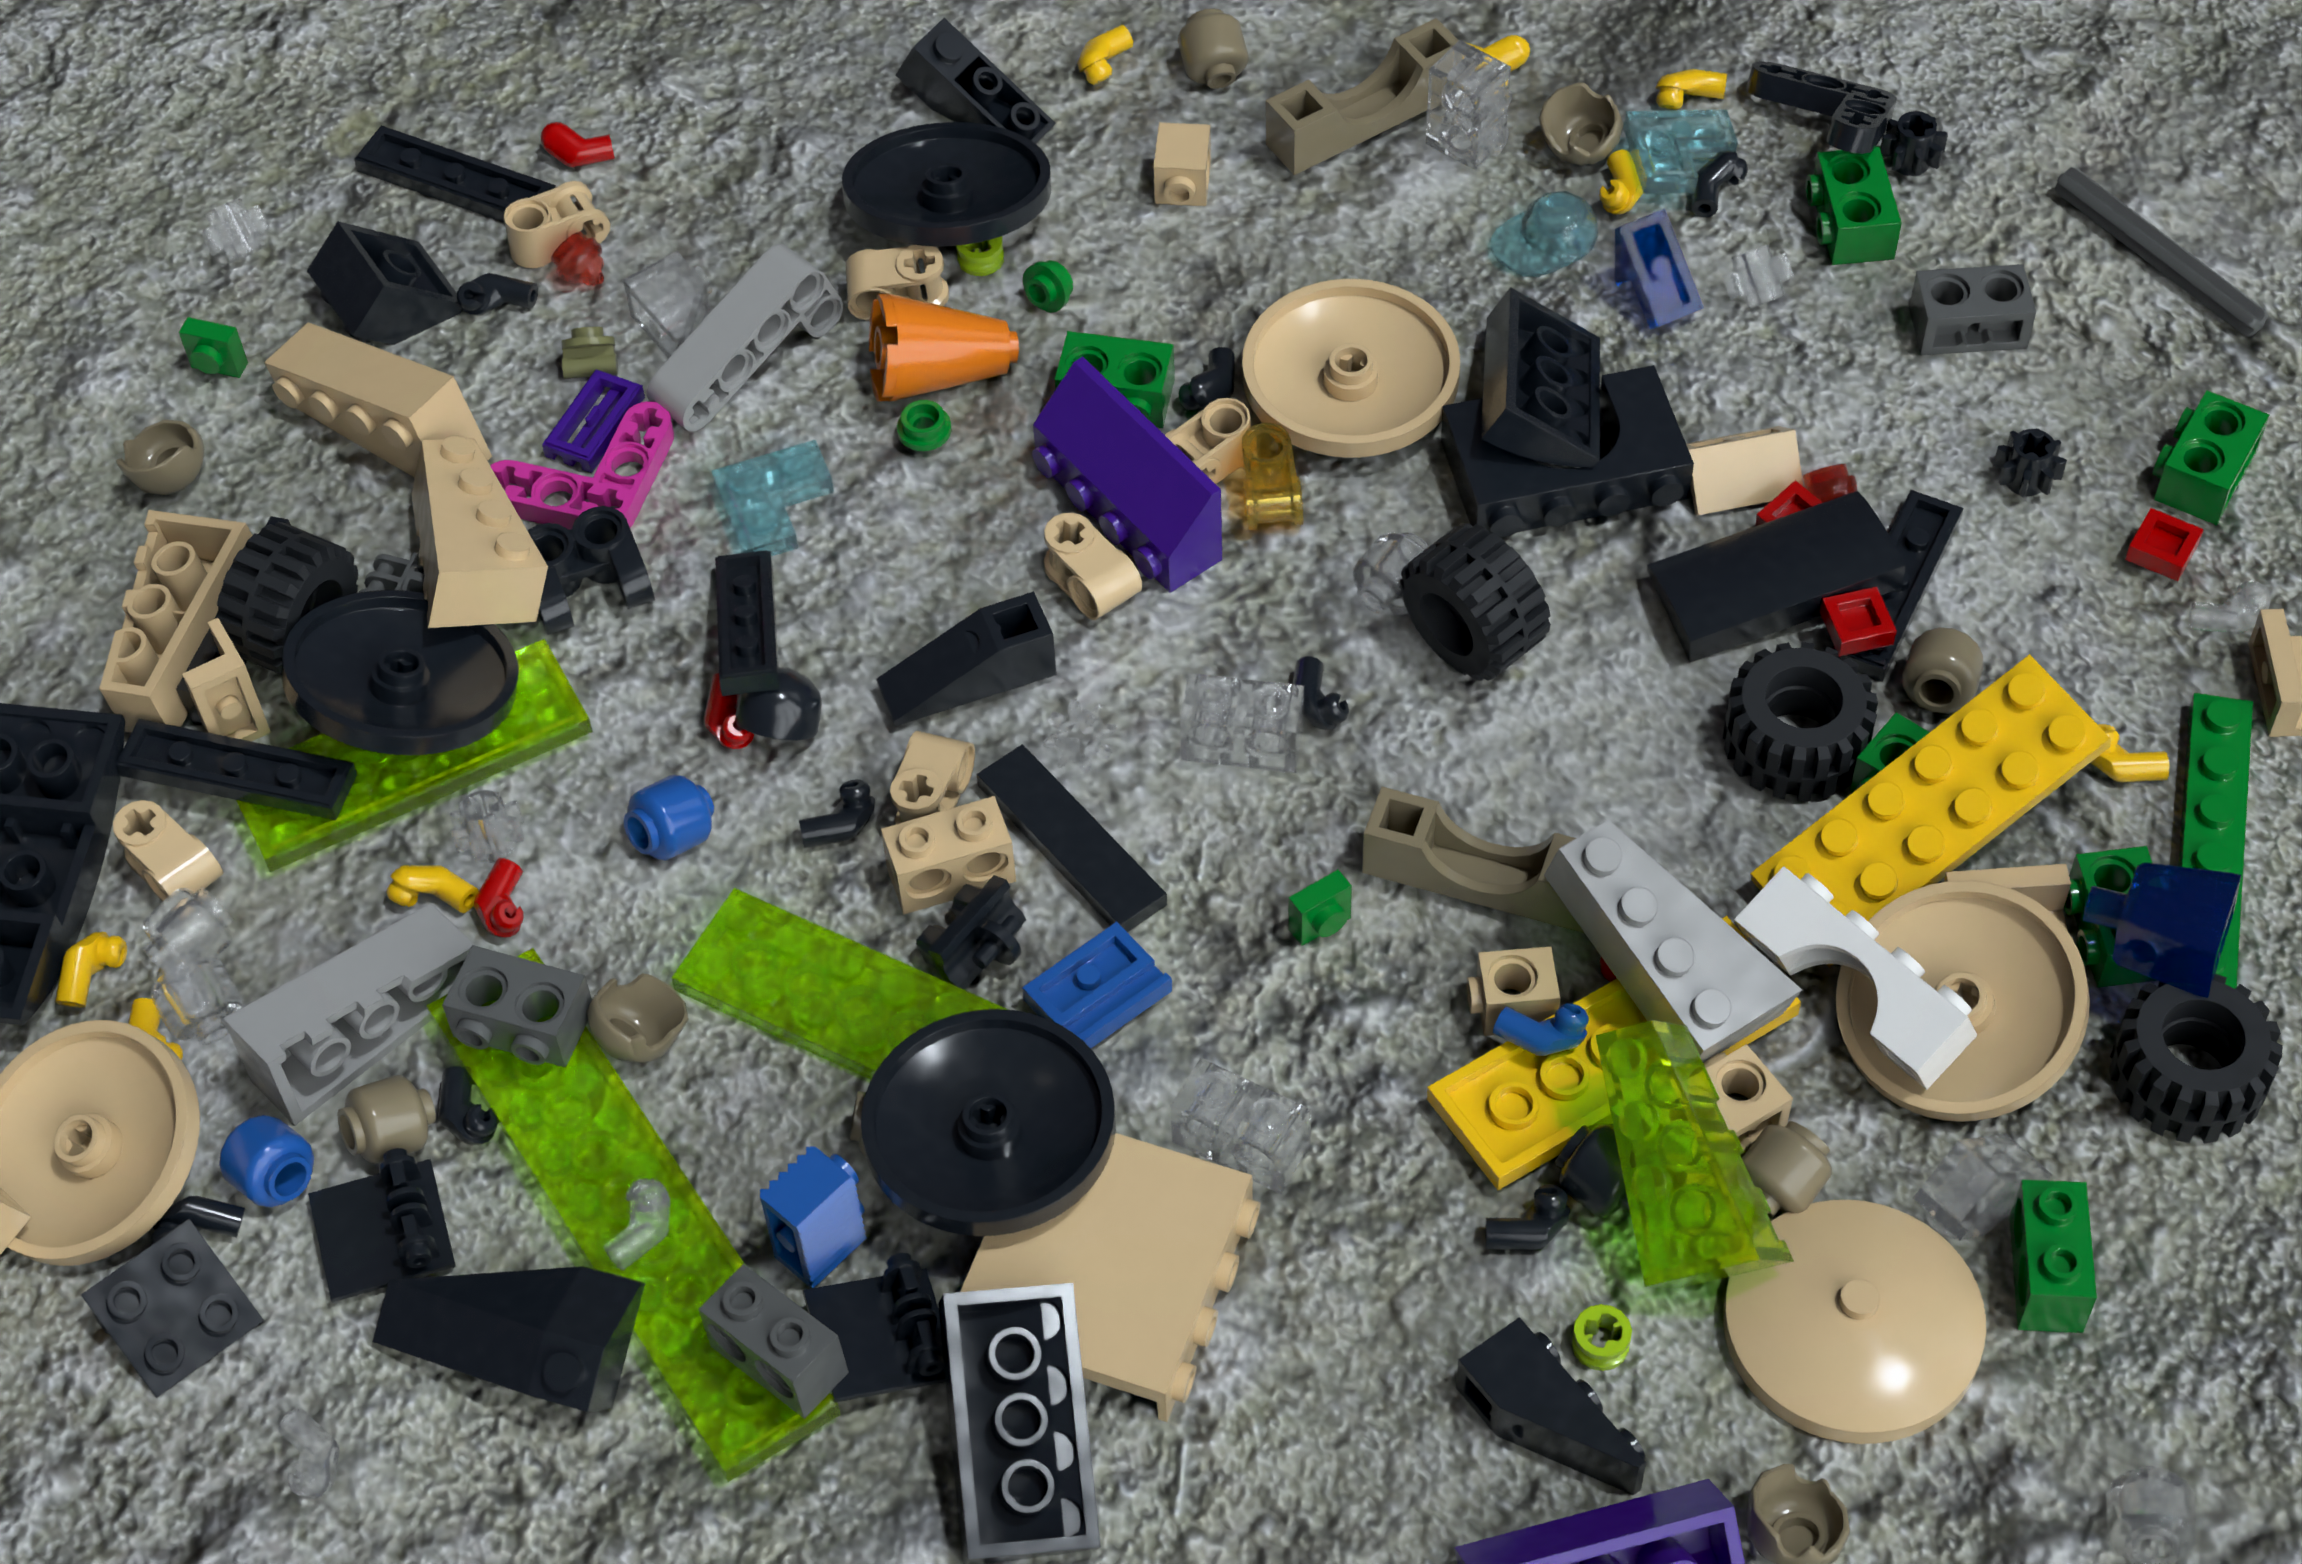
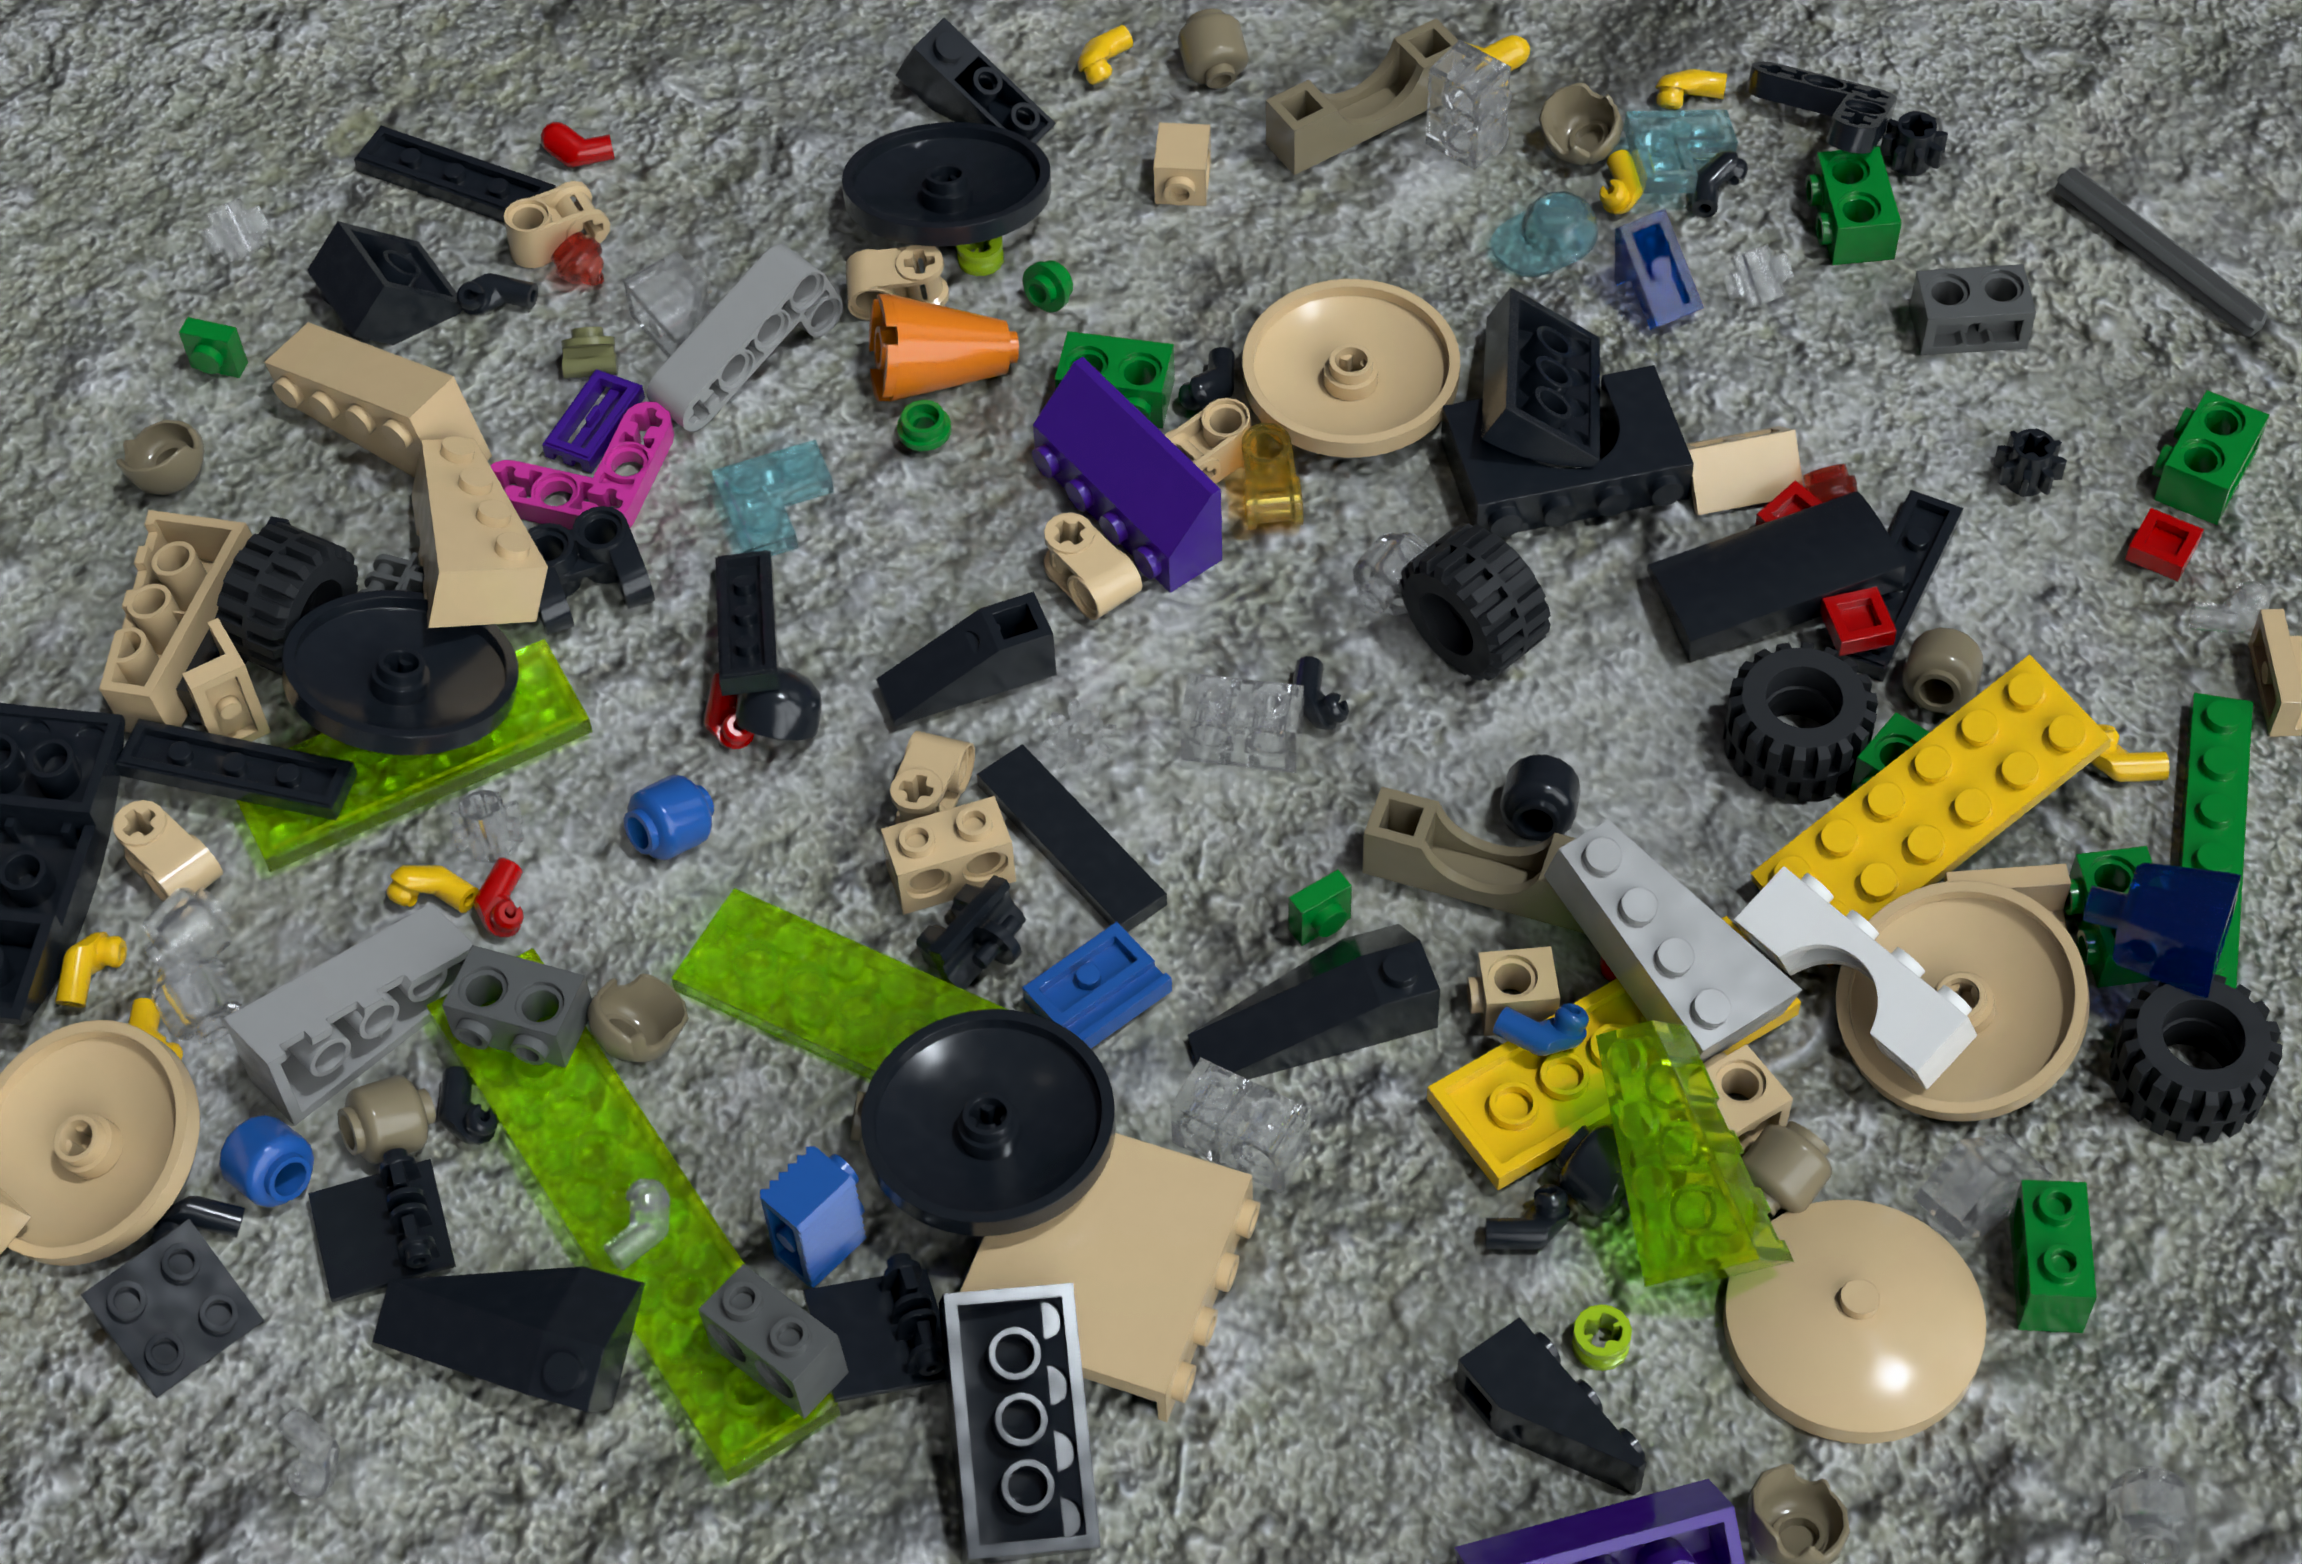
(846, 819): black arm -> none
(1332, 1004): none -> black wedge
(1540, 797): none -> black head

